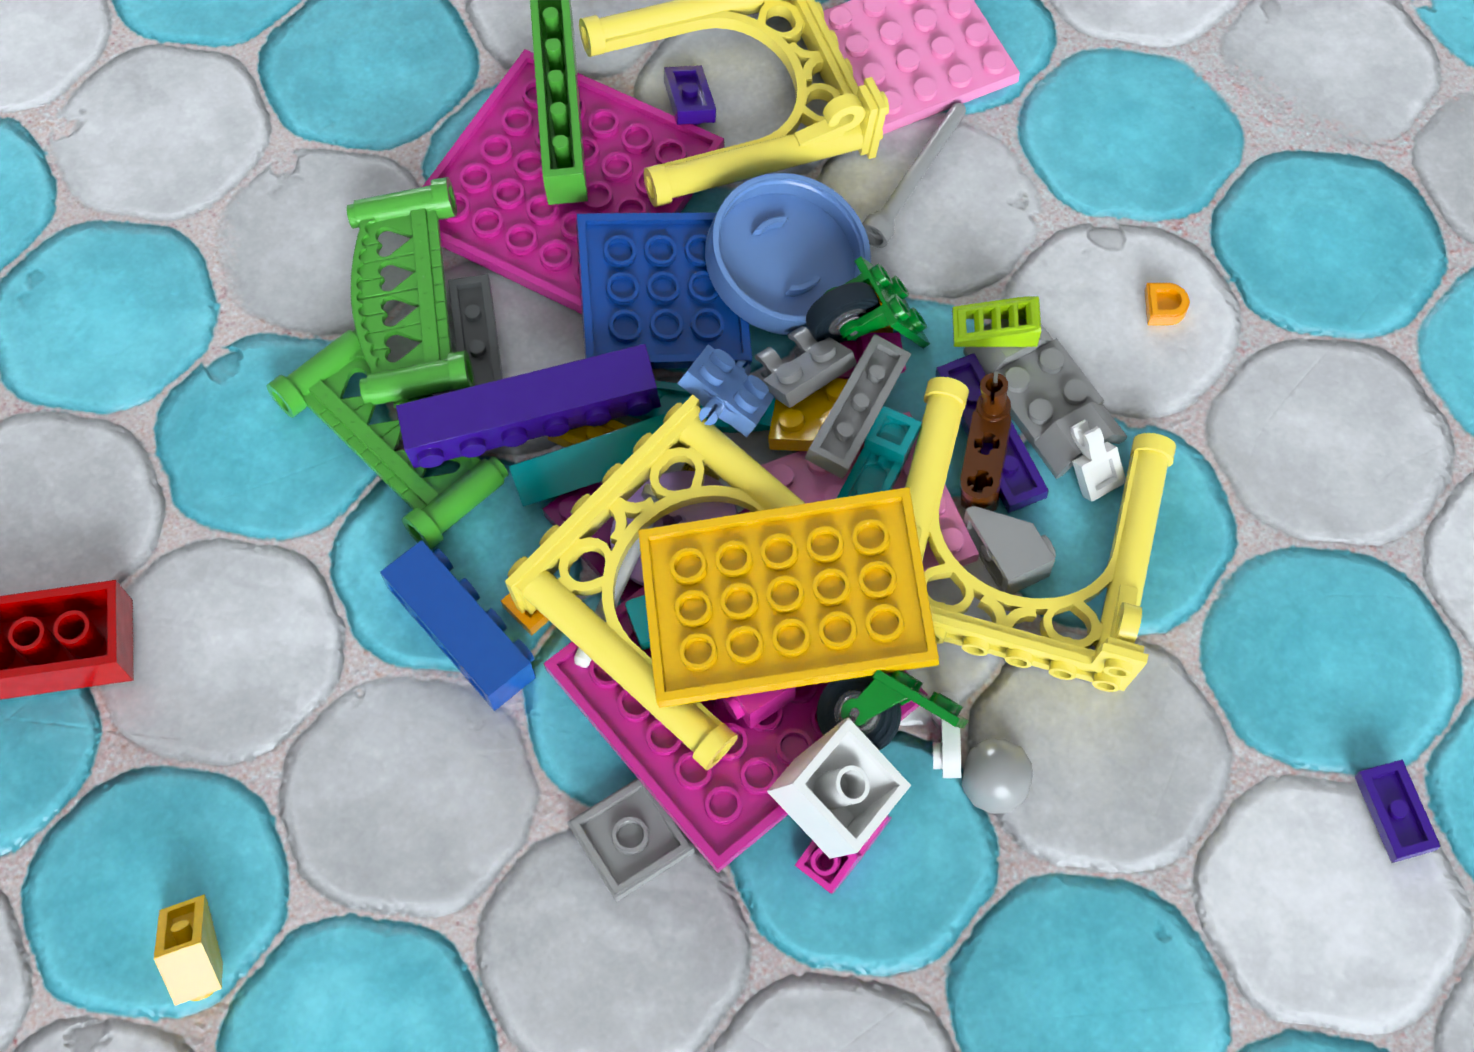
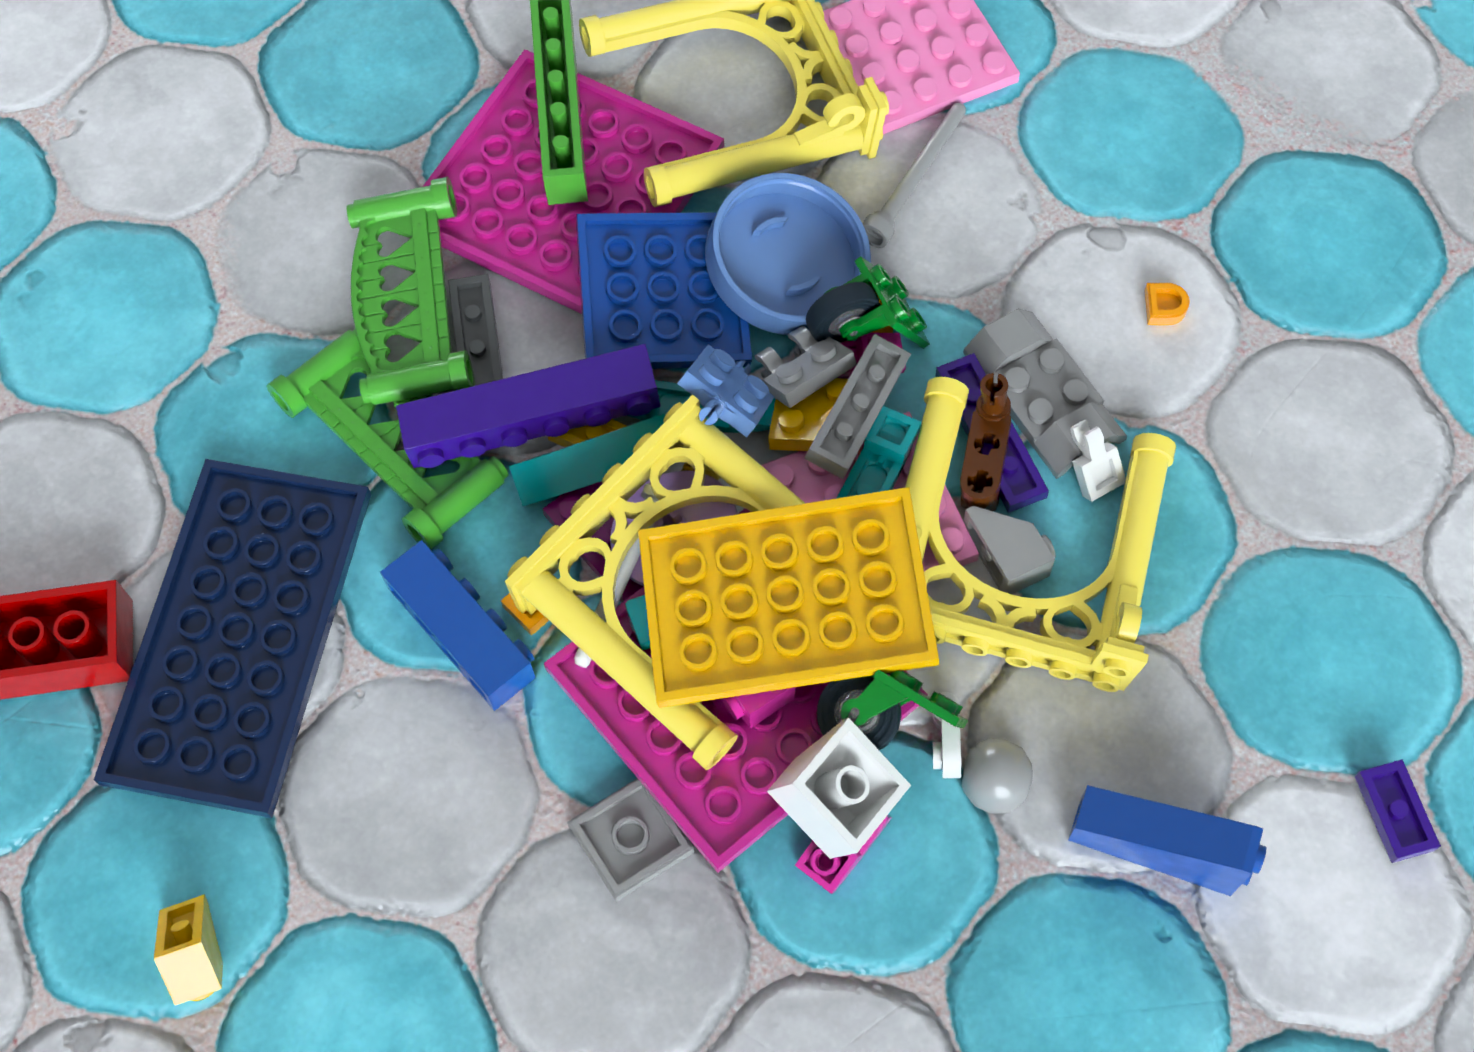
(235, 639): none -> dark blue plate
(689, 95): dark purple plate -> none
(1012, 336): lime slope -> none
(1170, 839): none -> blue slope

